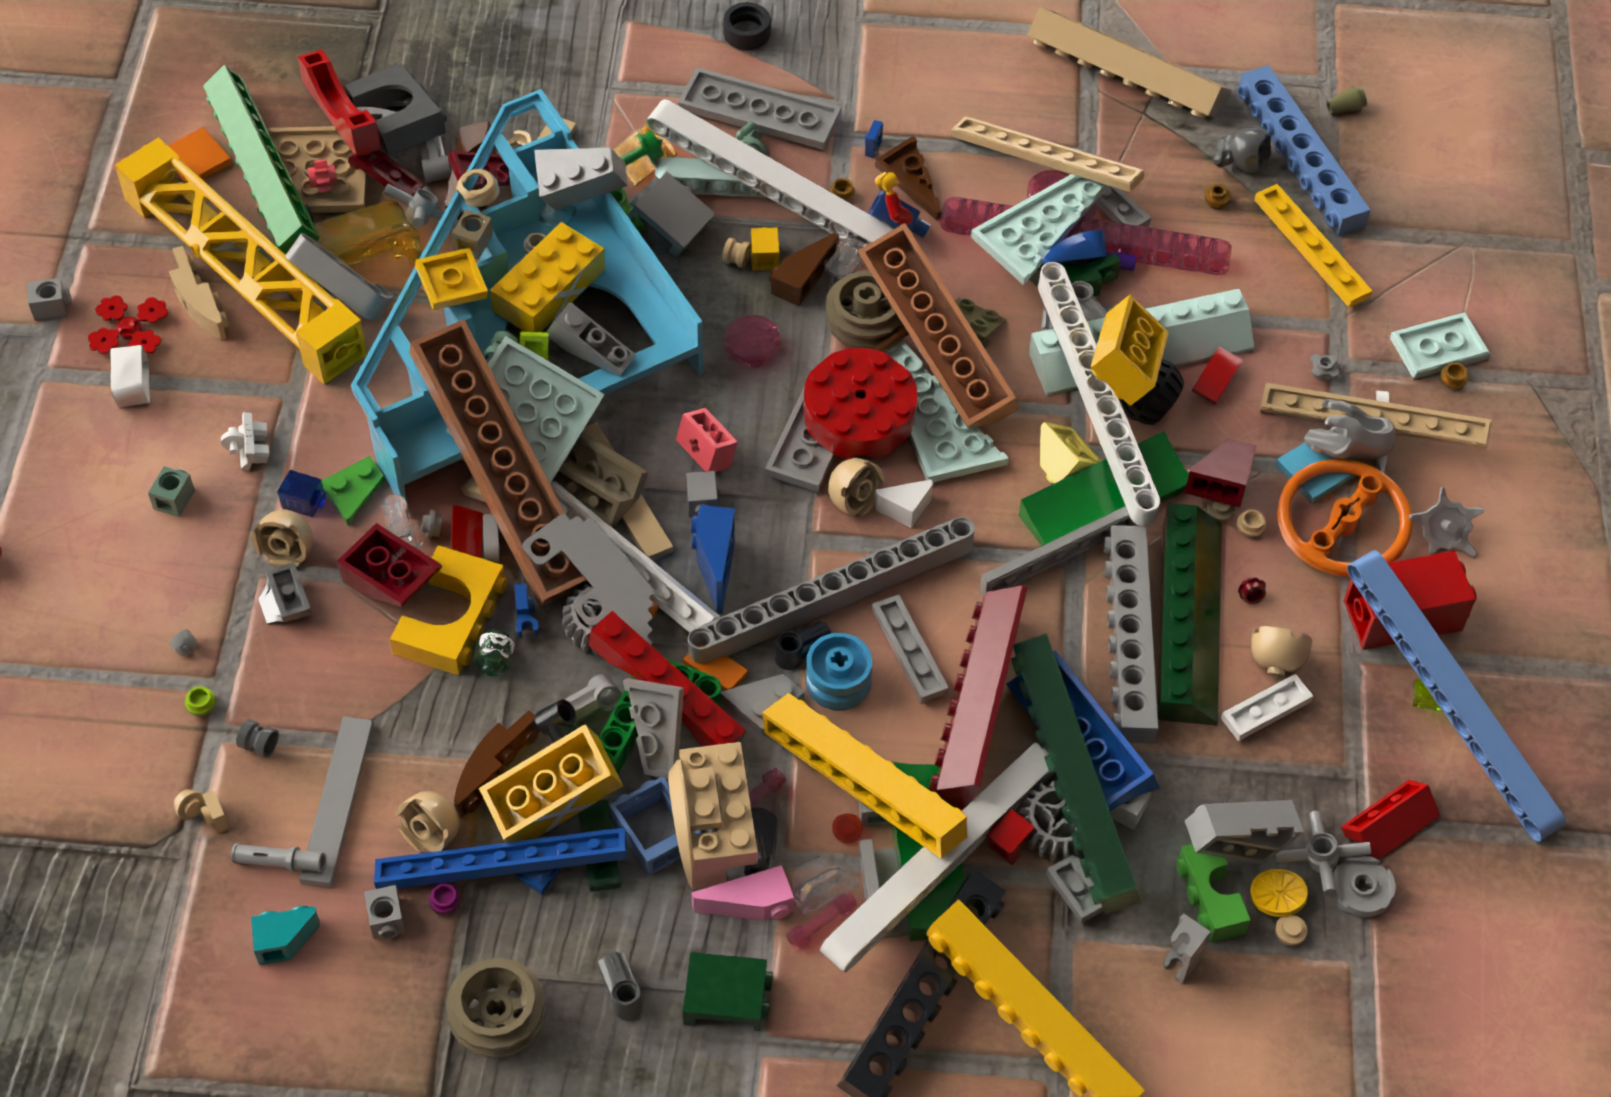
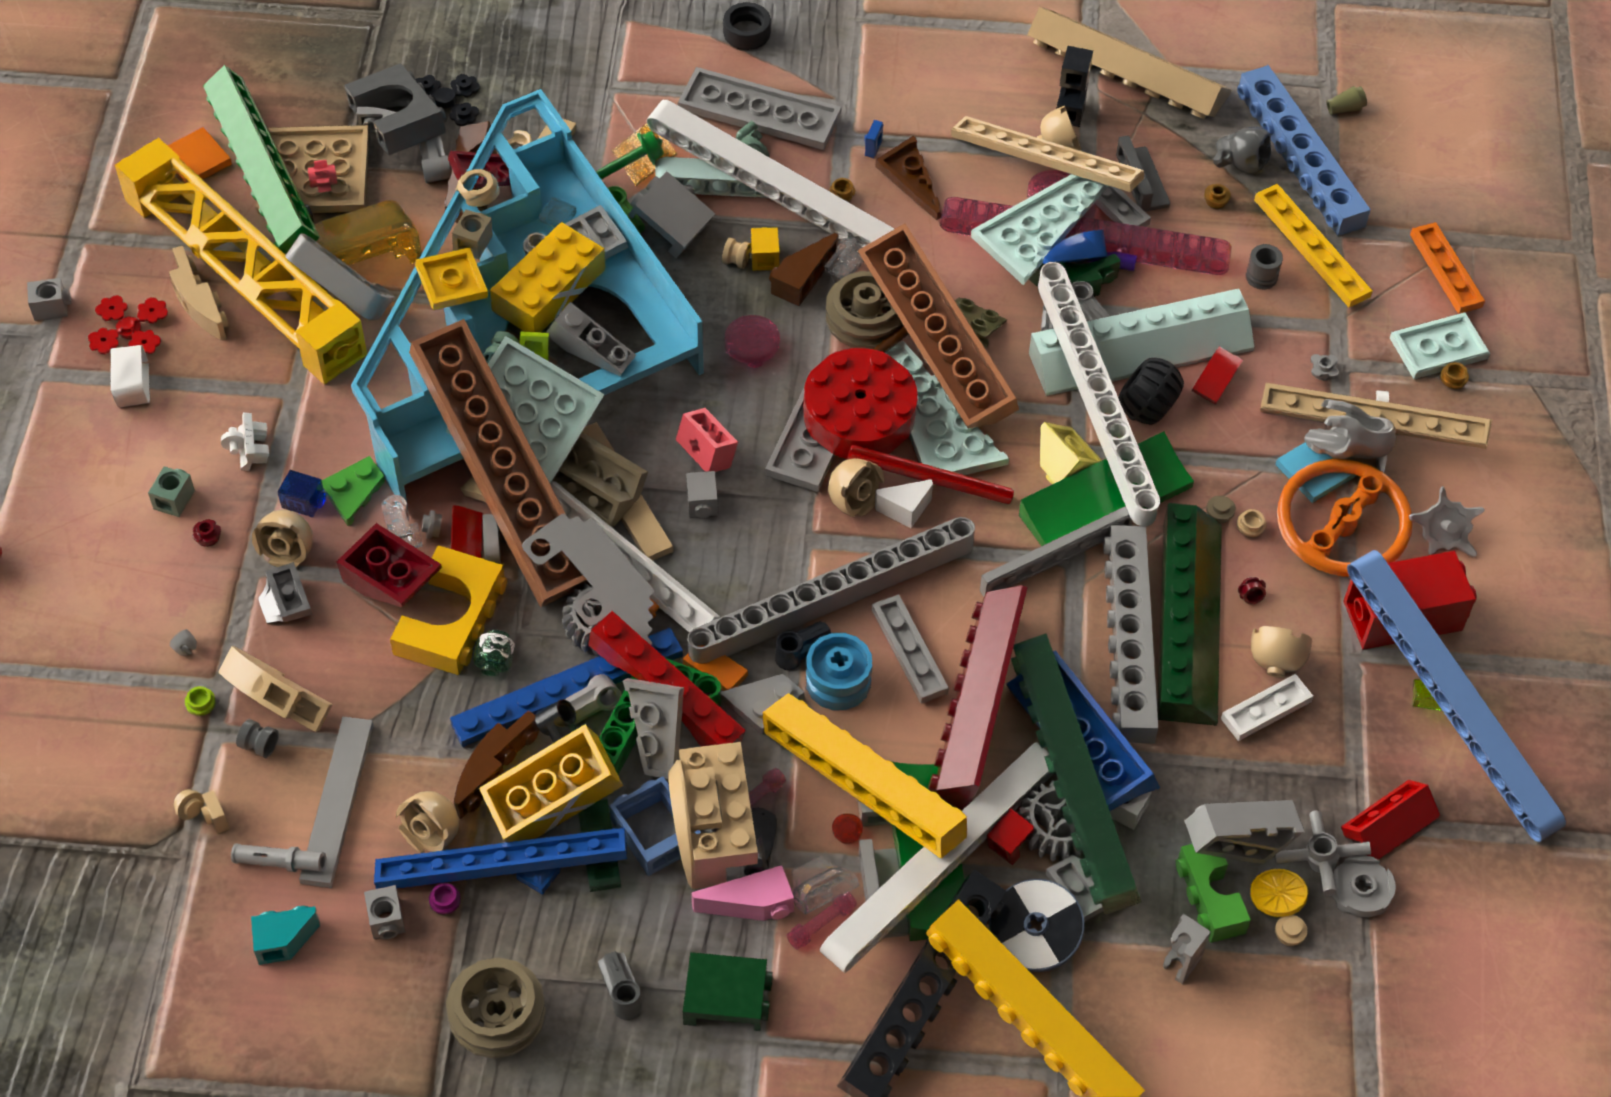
(206, 538): none -> dark red plate
(274, 690): none -> tan slope
(353, 125): red arch -> none
(386, 171): dark red plate -> none
(420, 206): light grey bar -> none
(446, 97): none -> black plant
(507, 709): none -> blue plate
(524, 606): blue plate -> none
(577, 174): light grey wedge -> none
(600, 229): none -> light grey wing
(714, 546): blue slope -> none
(892, 210): torso -> none
(939, 476): none -> red axle
(1058, 129): none -> tan cylinder
(1060, 931): none -> piece
(1075, 82): none -> black arch
(1129, 350): yellow brick -> none
(1150, 191): none -> dark grey panel
(1222, 473): slope -> none
(1264, 266): none -> dark grey piece
(1447, 268): none -> orange plate

